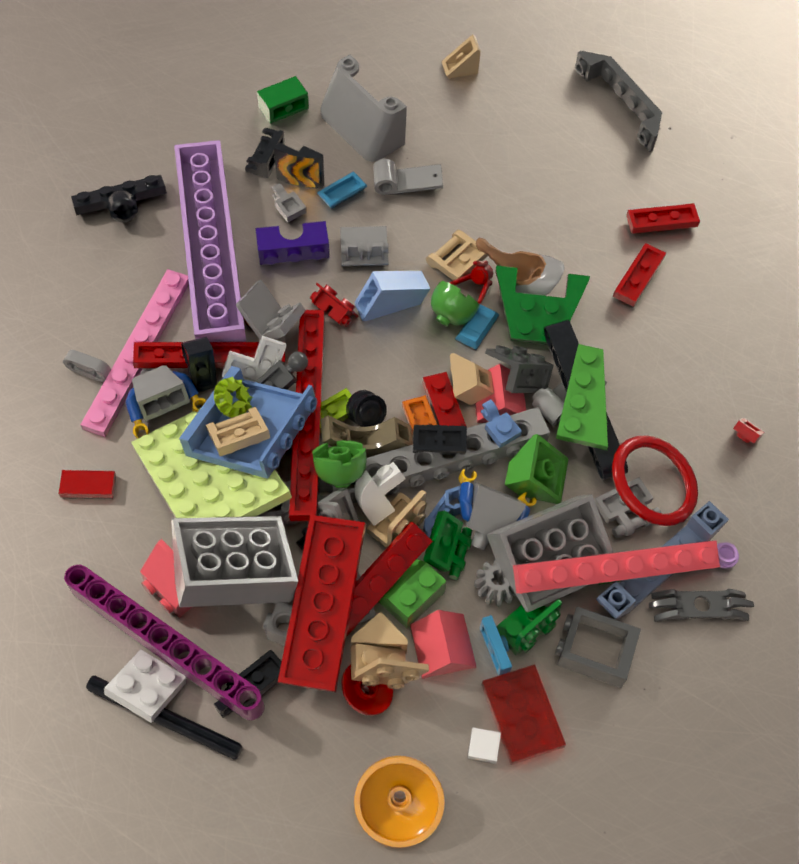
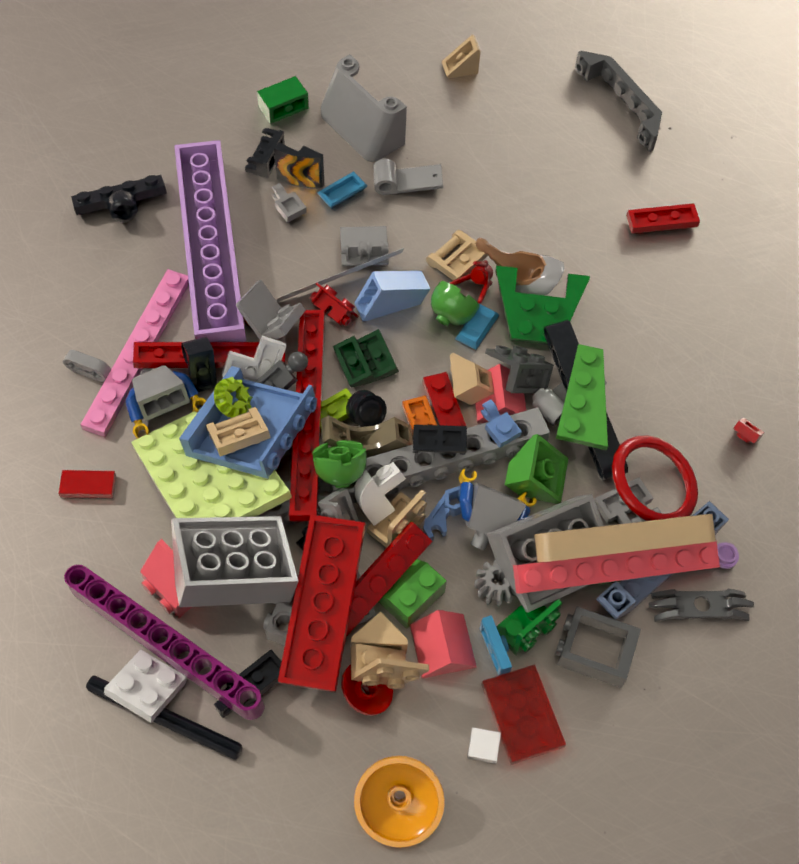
(277, 249): dark purple arch -> none
(340, 275): none -> white sticker
(365, 359): none -> dark green slope
(446, 537): green plate -> none
(624, 538): none -> tan beam
(639, 274): red plate -> none

